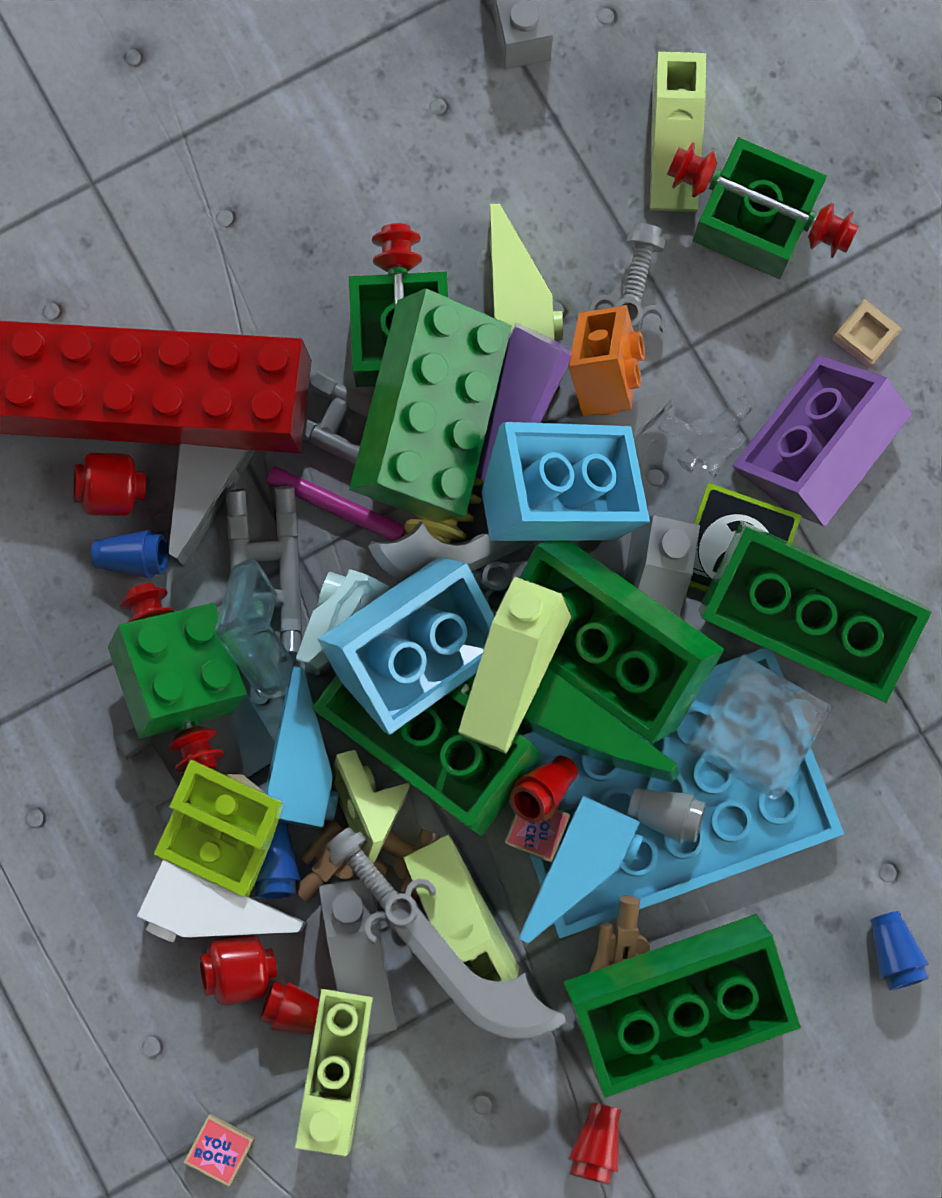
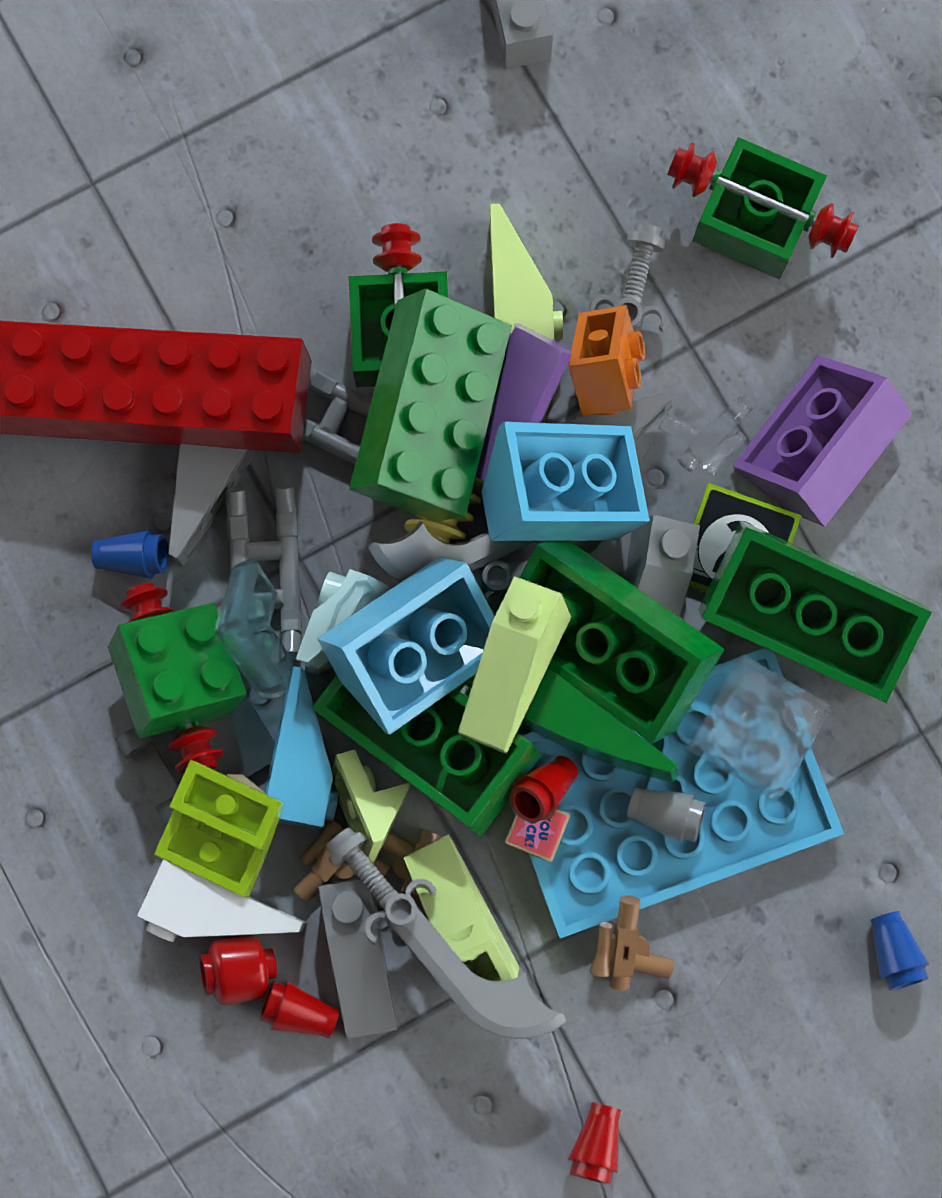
(108, 484): red head -> none
(219, 1150): tile -> none
(279, 871): blue cone -> none
(334, 1073): yellowish green slope -> none
(337, 504): dark pink bar -> none
(586, 857): medium azure slope -> none
(676, 123): yellowish green slope -> none
(682, 1005): green brick -> none
(866, 333): tan tile -> none

